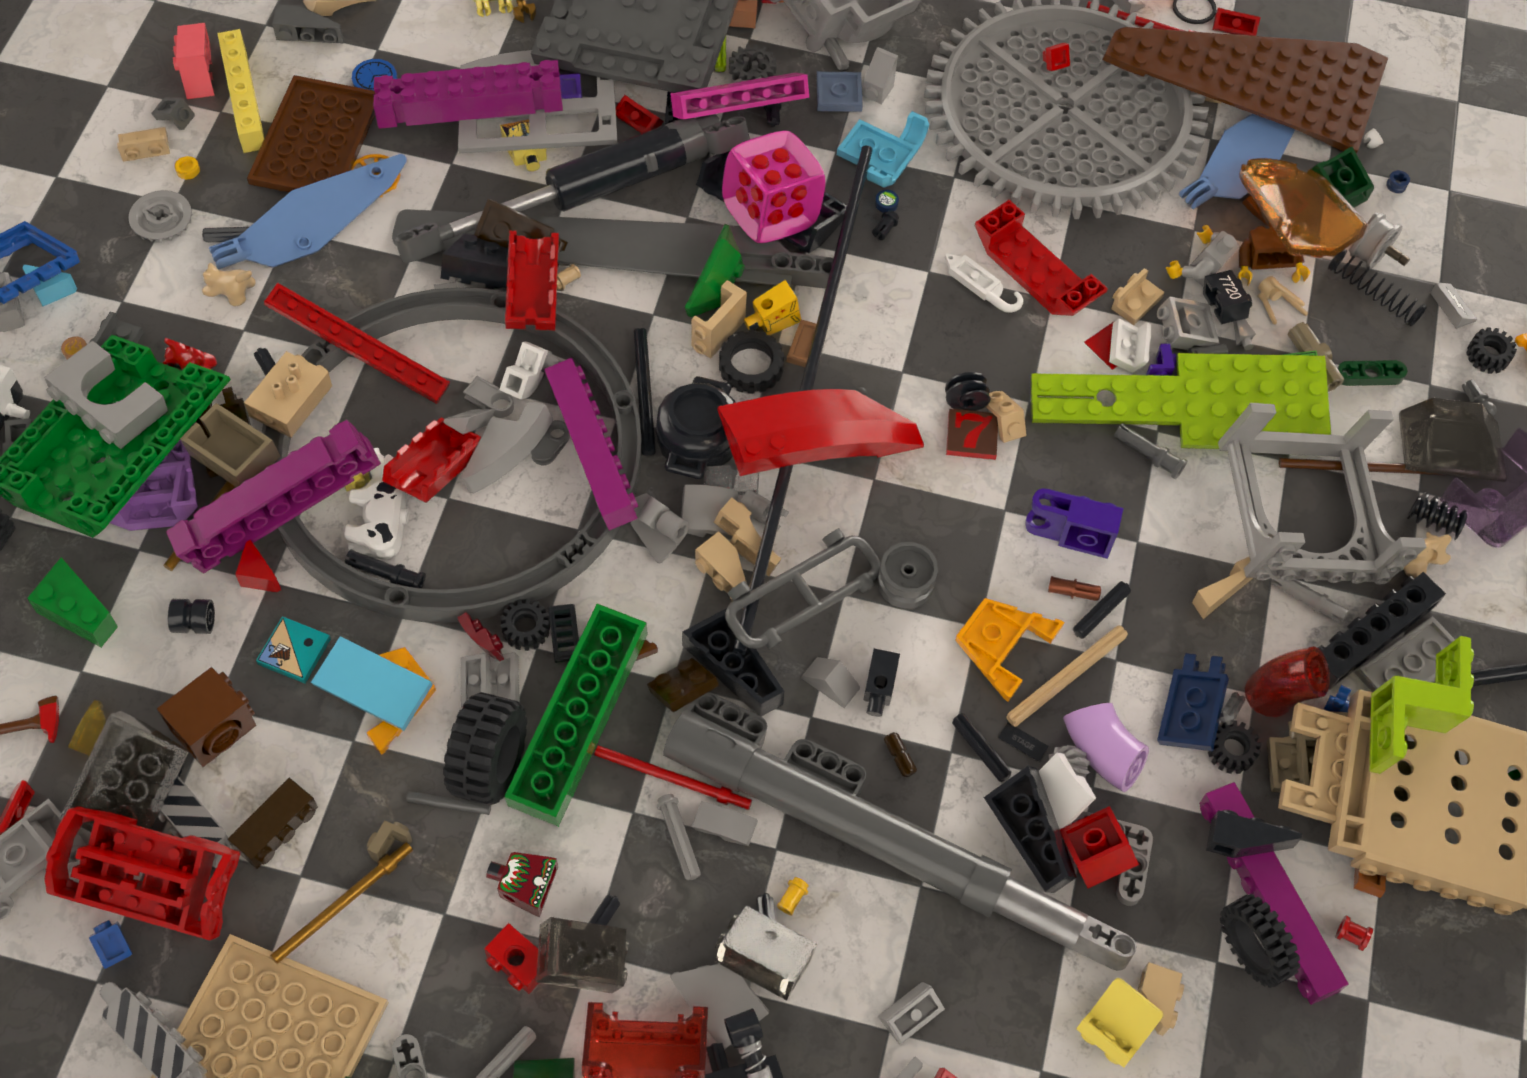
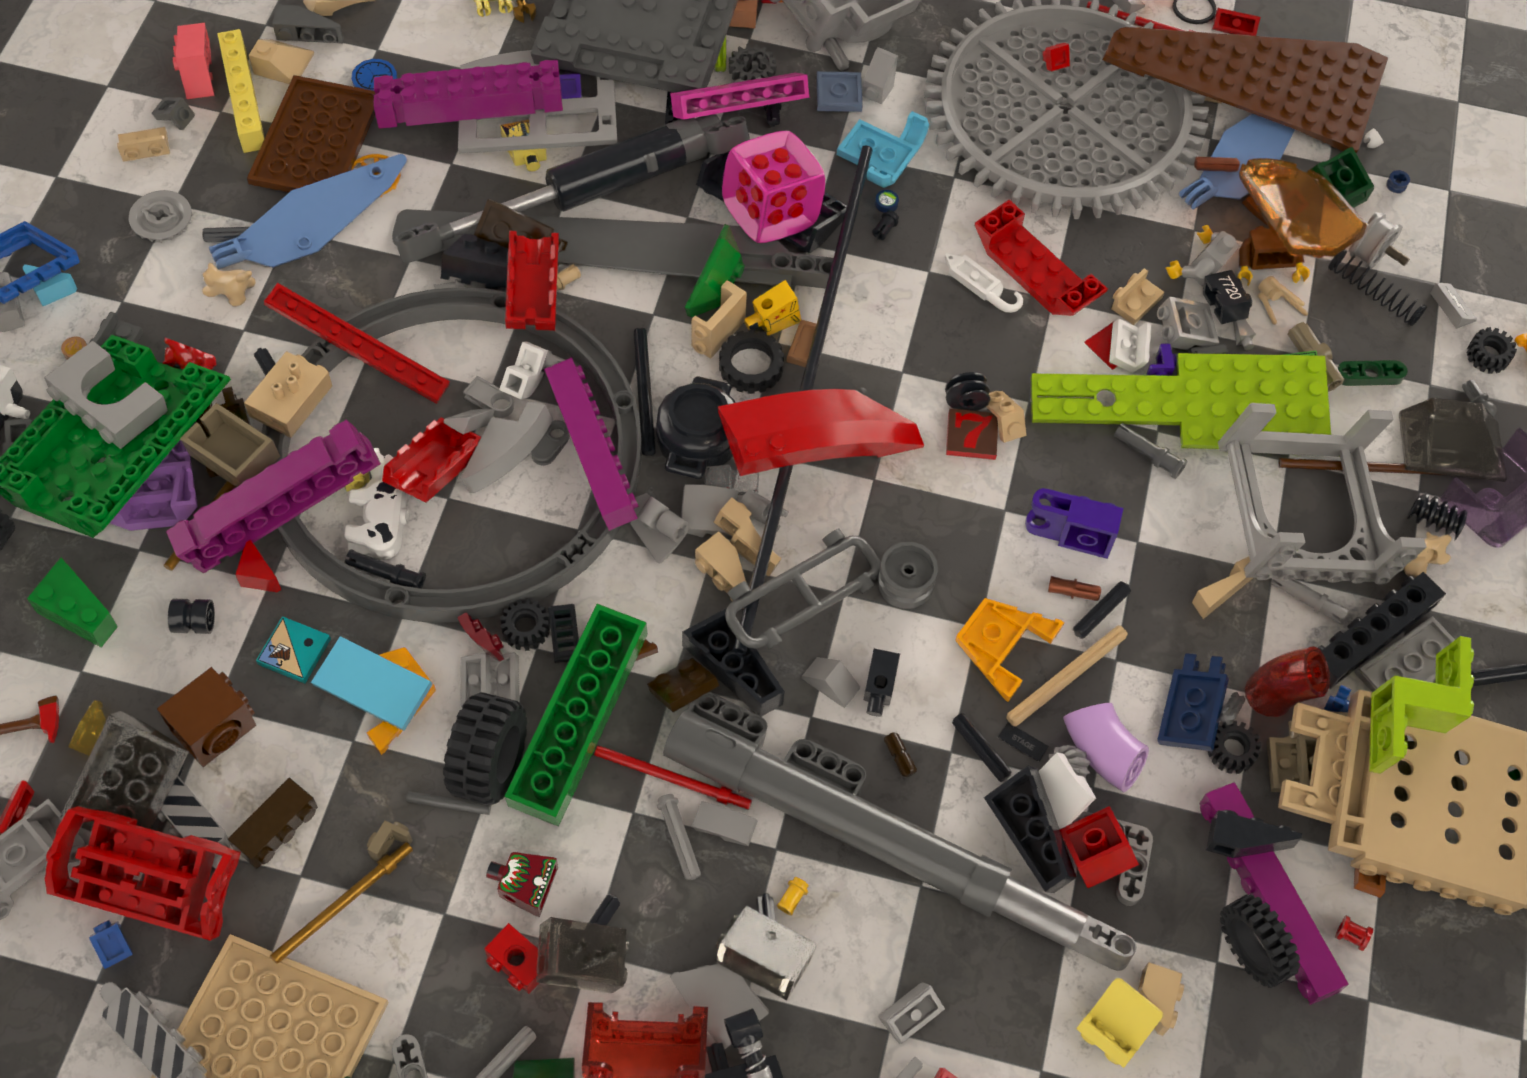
(187, 167): yellow tile -> none
(279, 60): none -> tan slope
(637, 115): red slope -> none
(1217, 164): none -> copper axle

